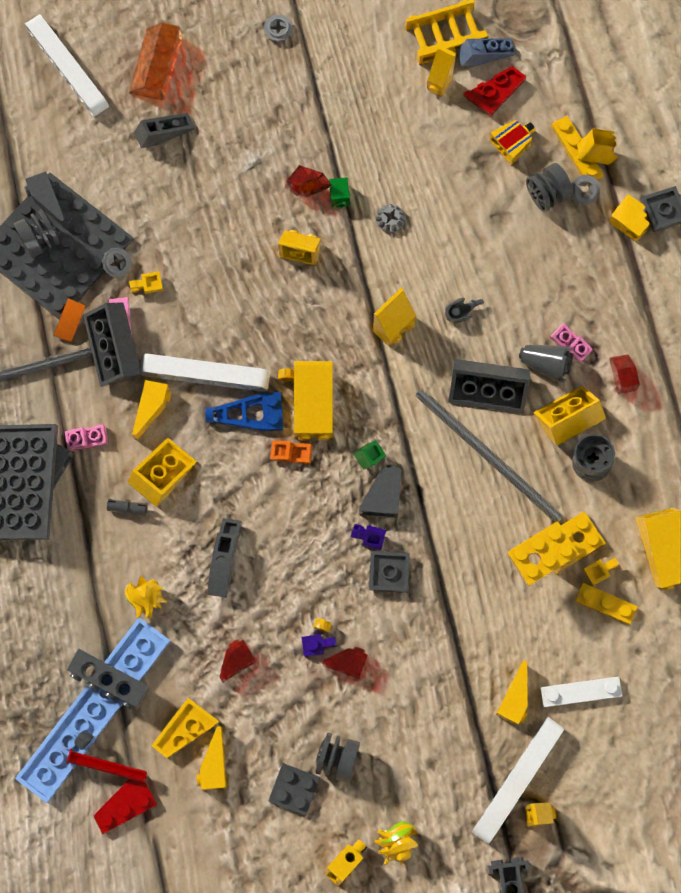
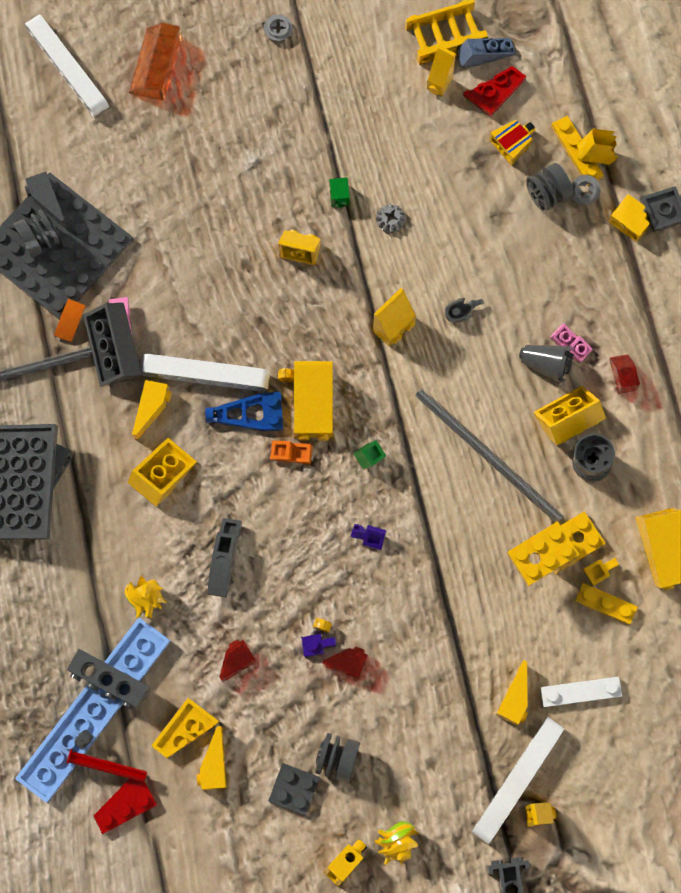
(86, 438): bright pink slope -> none
(124, 265): light grey gear -> none
(127, 507): dark grey pin -> none
(150, 283): yellow plate -> none
(161, 129): dark grey slope -> none
(307, 181): clear red slope -> none
(384, 494): dark grey slope -> none
(389, 571): dark grey plate -> none
(489, 386): dark grey slope -> none

